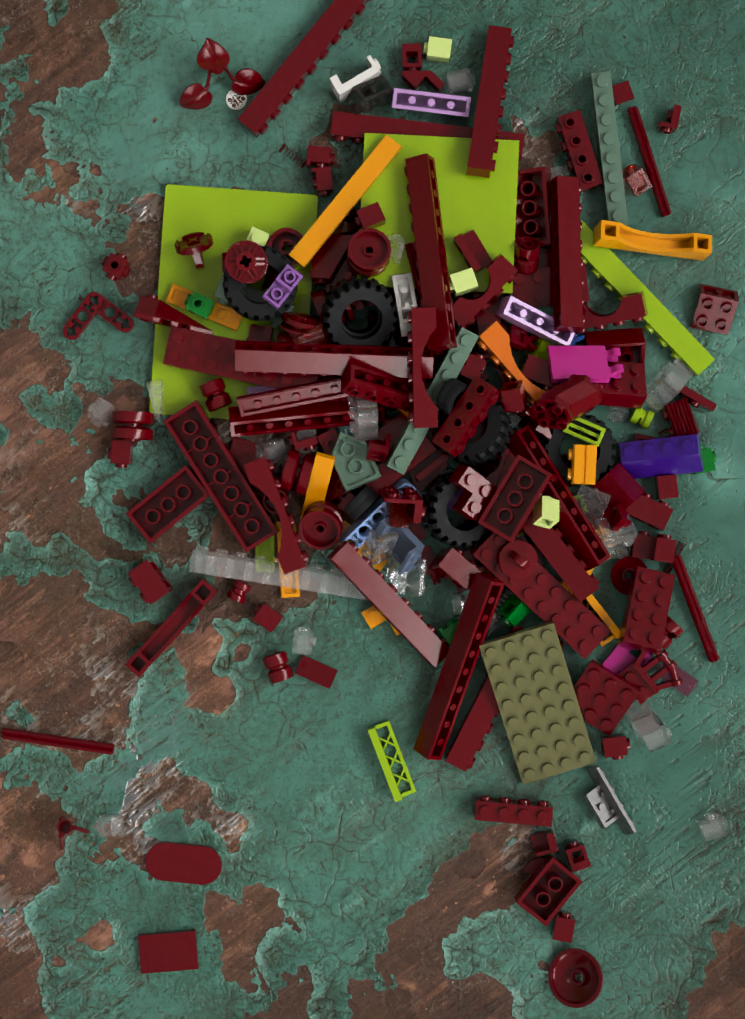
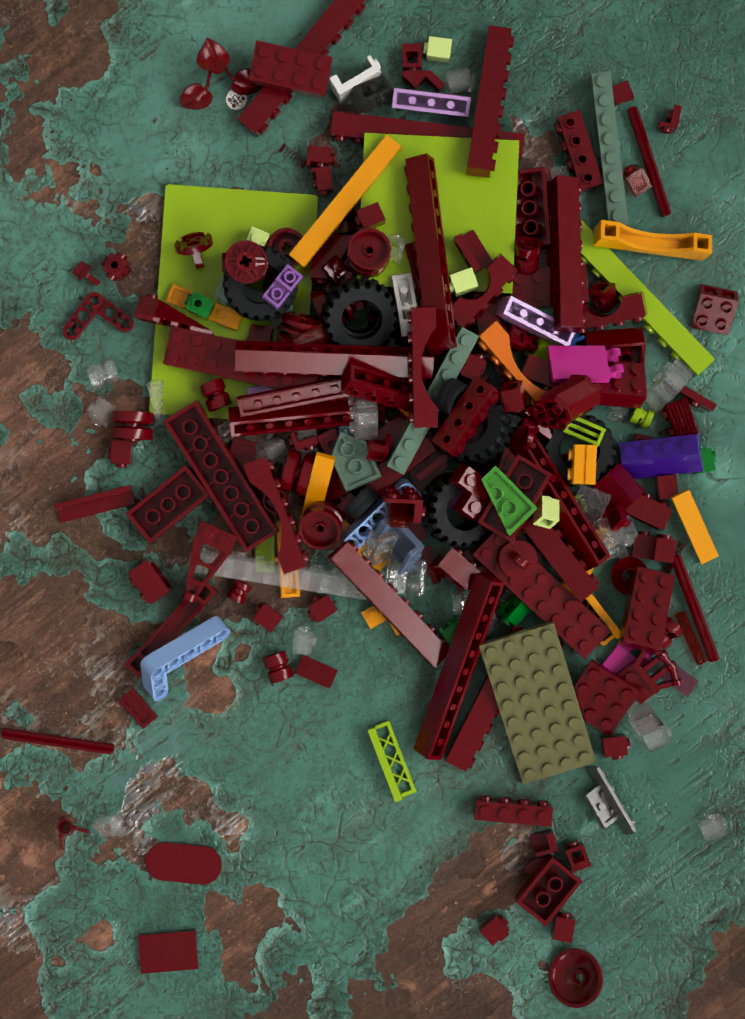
(82, 270): none -> dark red piece
(95, 503): none -> dark red fence
(103, 373): none -> clear wheel
(138, 708): none -> dark red plate
(177, 652): none -> light blue beam
(216, 538): none -> dark red plate
(290, 69): none -> dark red brick
(321, 608): none -> dark red brick
(335, 268): none -> dark red tile
(495, 928): none -> dark red brick
(508, 500): none -> bright green wing
(528, 430): none -> dark red piece
(604, 296): none -> dark red brick
(691, 638): none -> clear red axle
(694, 526): none -> light orange tile

